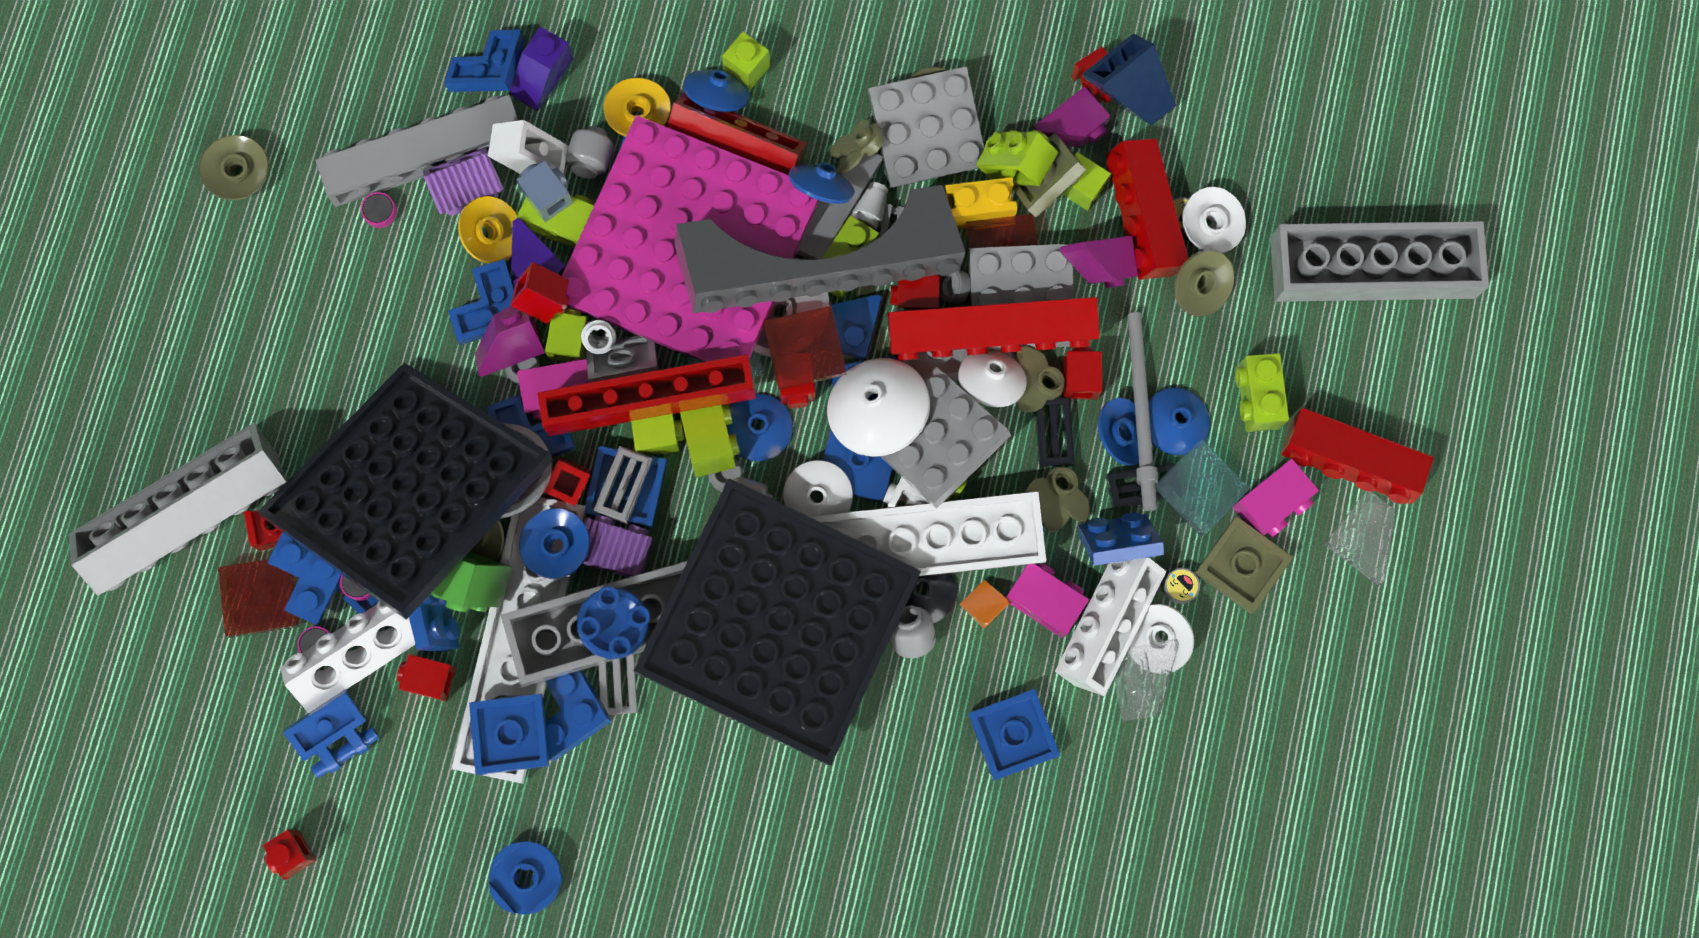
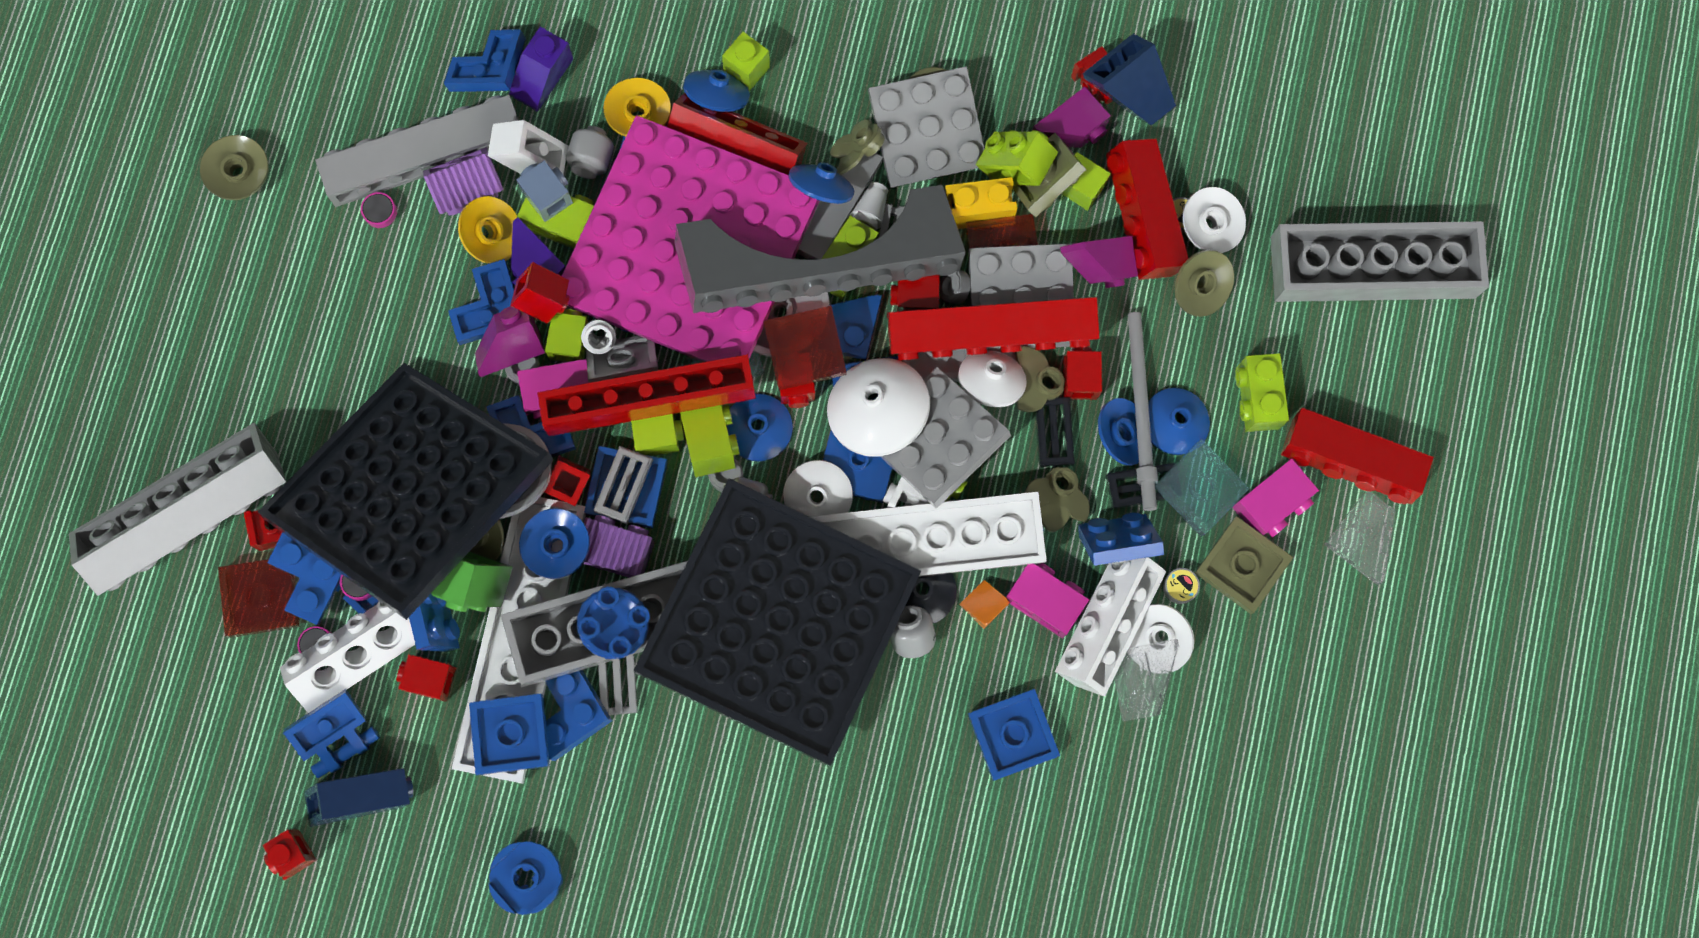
(357, 796): none -> dark blue slope

